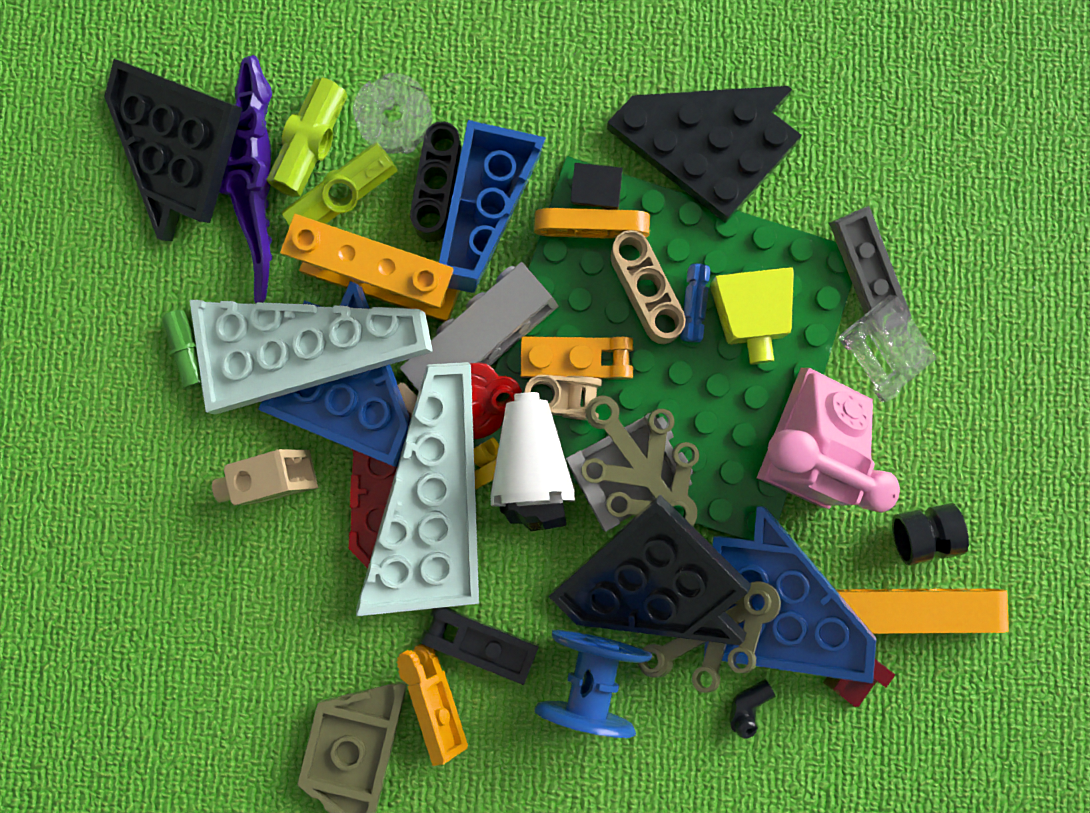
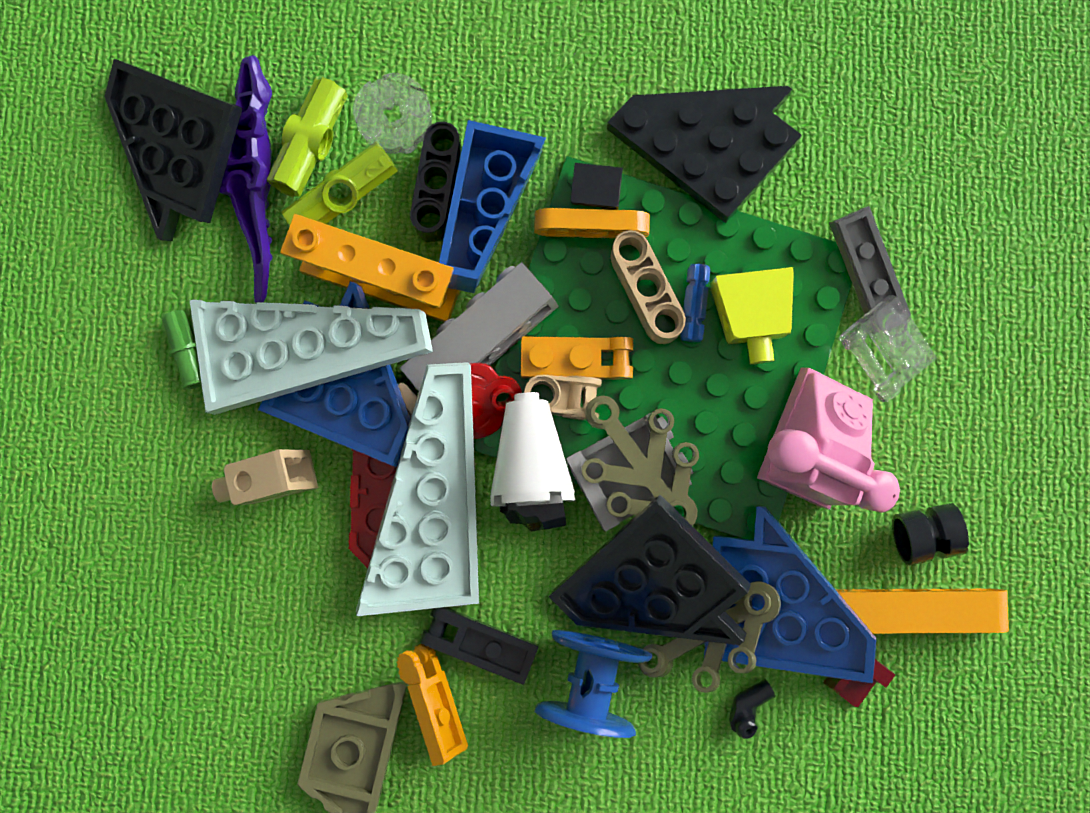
(485, 457): yellow tile -> none

